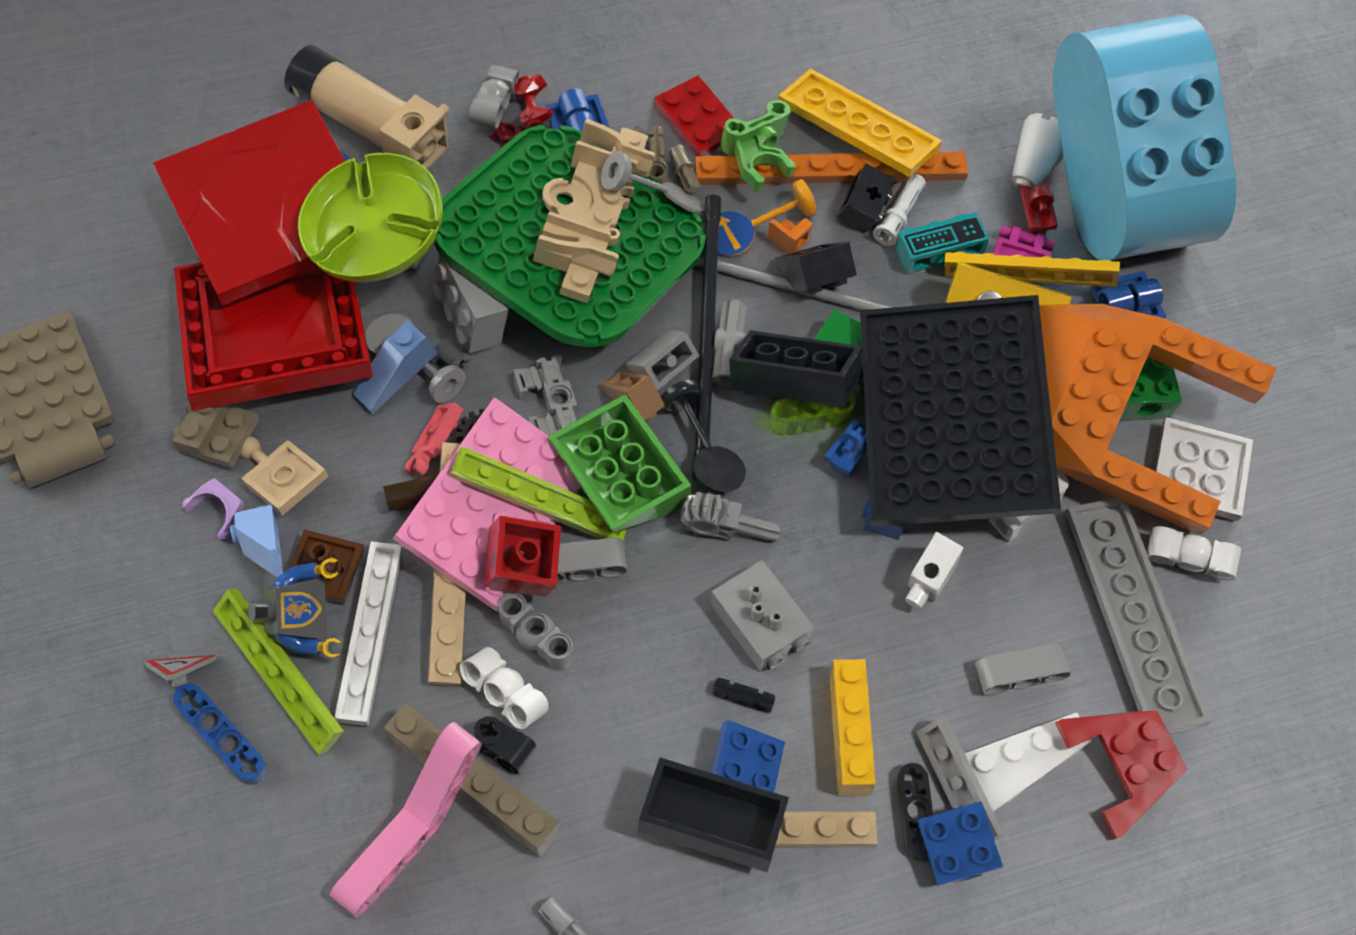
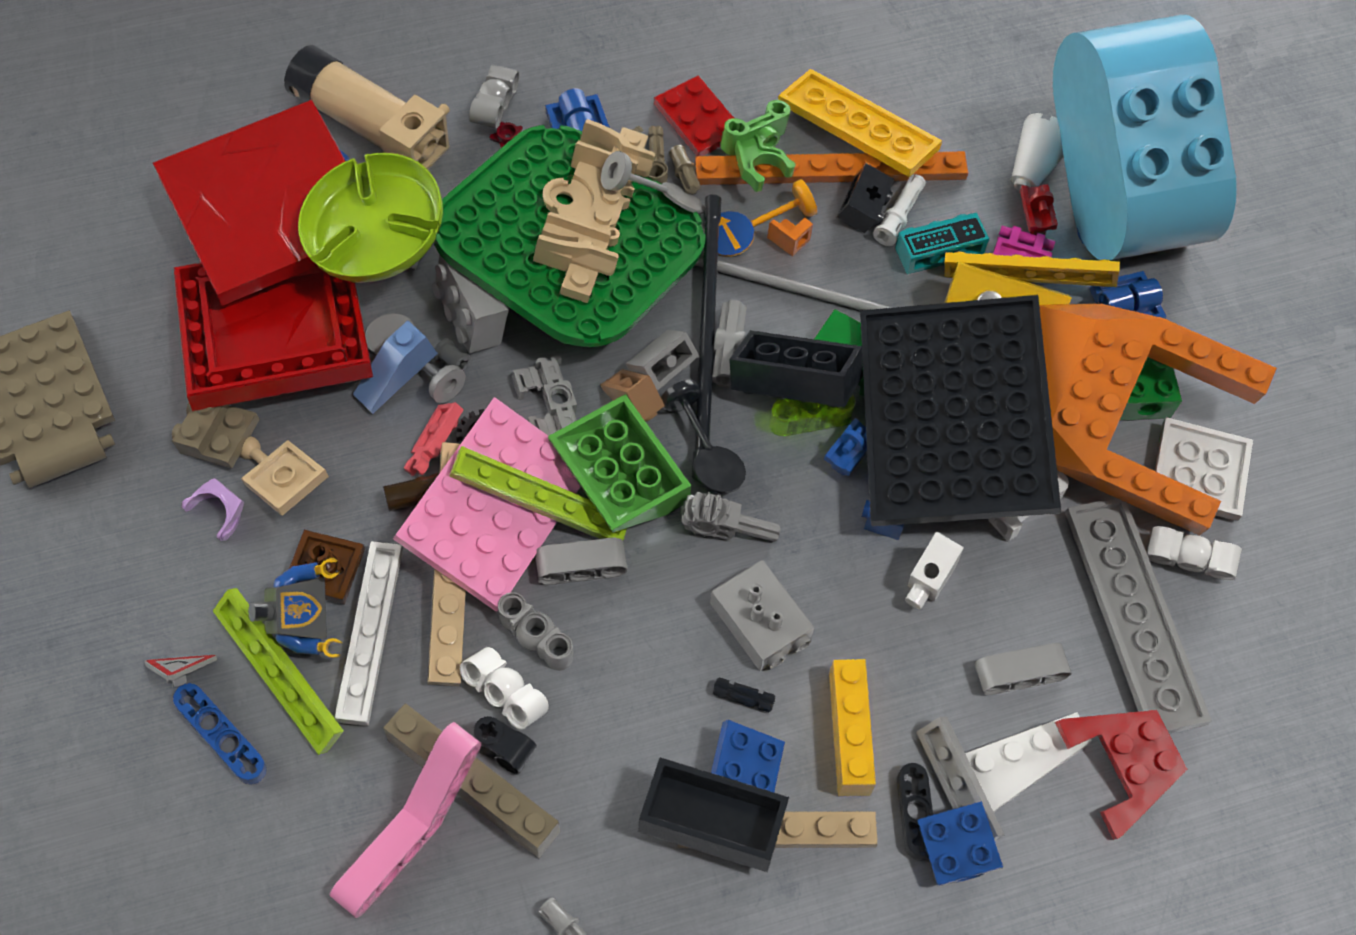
(259, 537): light blue slope -> none
(522, 556): red brick -> none
(527, 91): red piece -> none
(818, 266): black slope -> none

